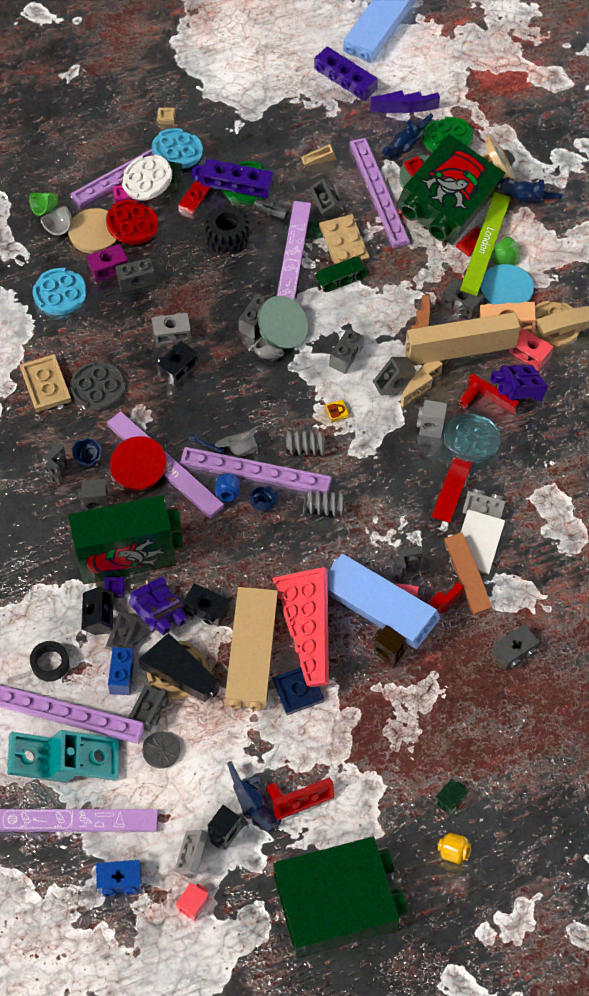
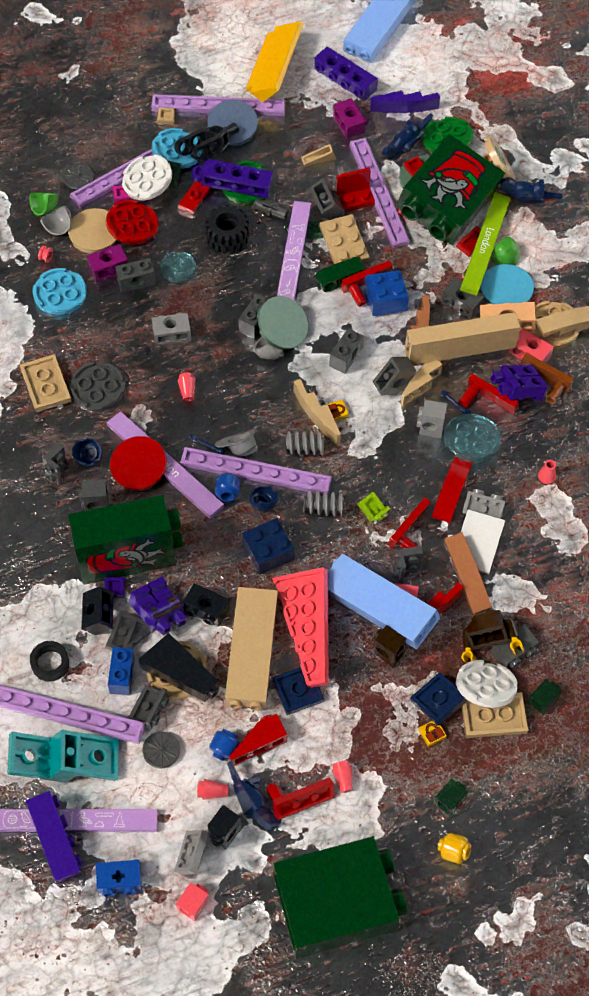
(45, 254): none -> coral bush
(54, 837): none -> dark purple brick
(77, 176): none -> dark grey wheel
(178, 267): none -> clear light blue tile
(185, 358): black brick -> none
(187, 386): none -> coral cone
(205, 104): none -> lavender tile
(210, 789): none -> coral cone
(212, 136): none -> black piece
(223, 744): none -> blue head
(235, 112): none -> sand blue tile
(263, 737): none -> red slope
(268, 546): none -> dark blue brick
(273, 60): none -> yellow slope
(319, 415): none -> tan slope
(343, 775): none -> coral cone
(349, 118): none -> magenta brick
(352, 283): none -> red piece
(354, 189): none -> red bracket
(373, 508): none -> lime bracket
(386, 293): none -> blue brick
(399, 536): none -> red piece
(432, 733): none -> tile
(438, 698): none -> dark blue tile
(444, 393): none -> dark blue hinge
(486, 684): none -> white tile
(489, 630): none -> dark brown torso
(498, 721): none -> tan plate
(545, 696): none -> clear green brick
(547, 473): none -> coral cone
(551, 375): none -> dark orange piece

